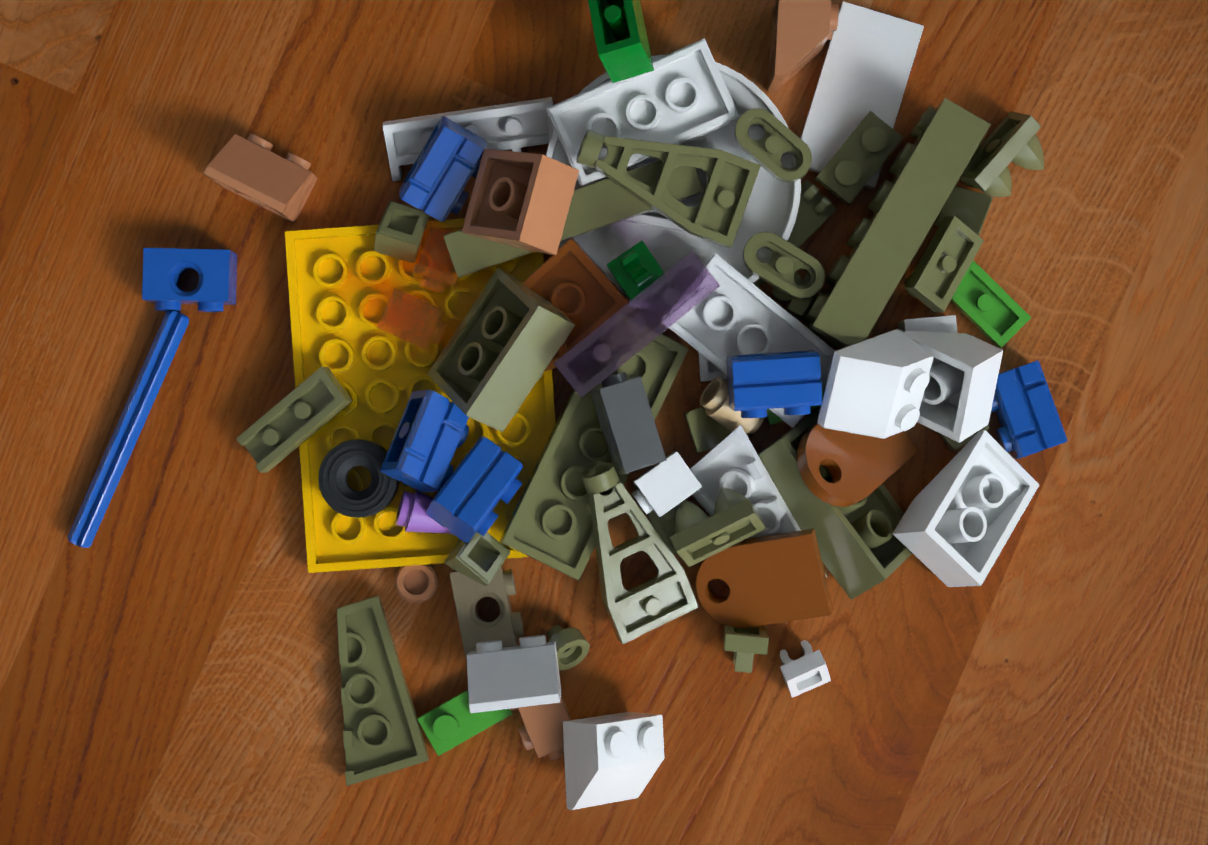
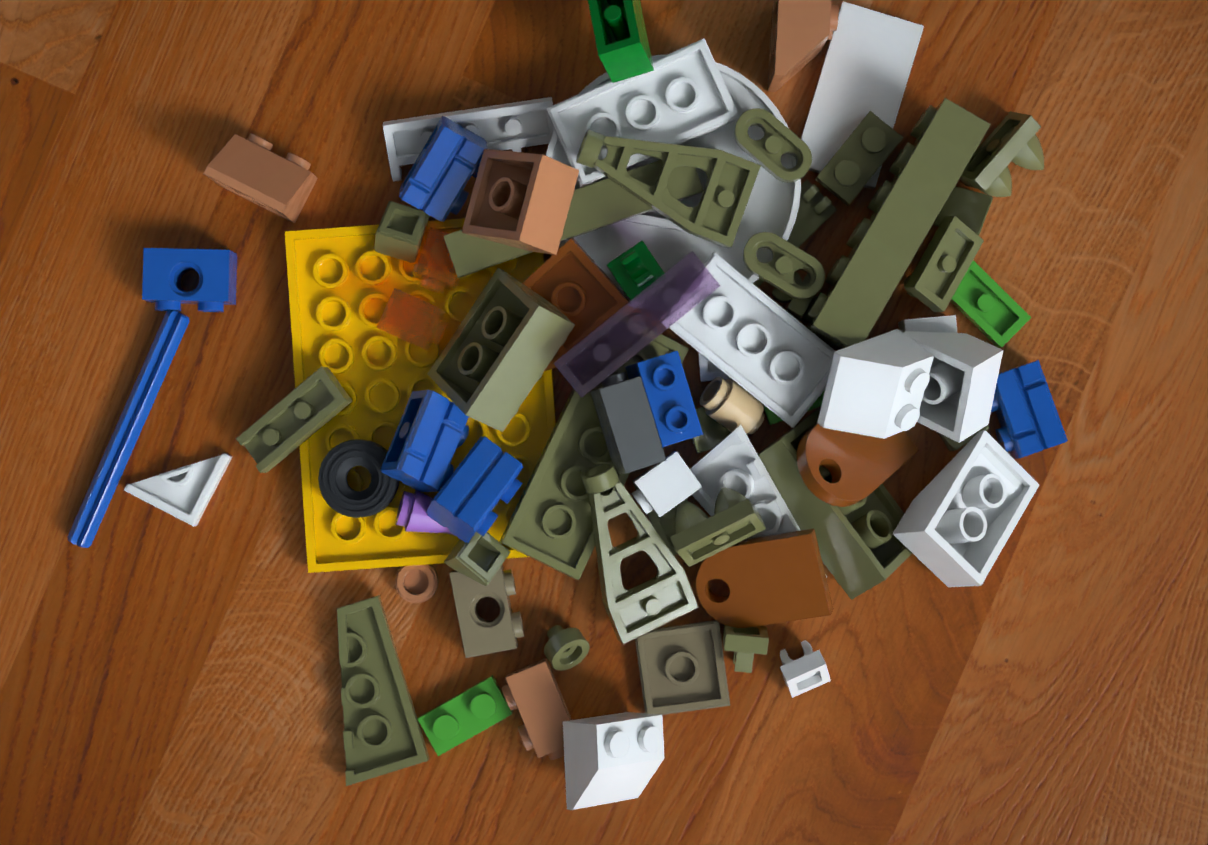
(183, 490): none -> white tile
(513, 675): white slope -> none
(668, 397): none -> blue brick
(682, 668): none -> dark tan tile
(774, 381): blue brick -> none

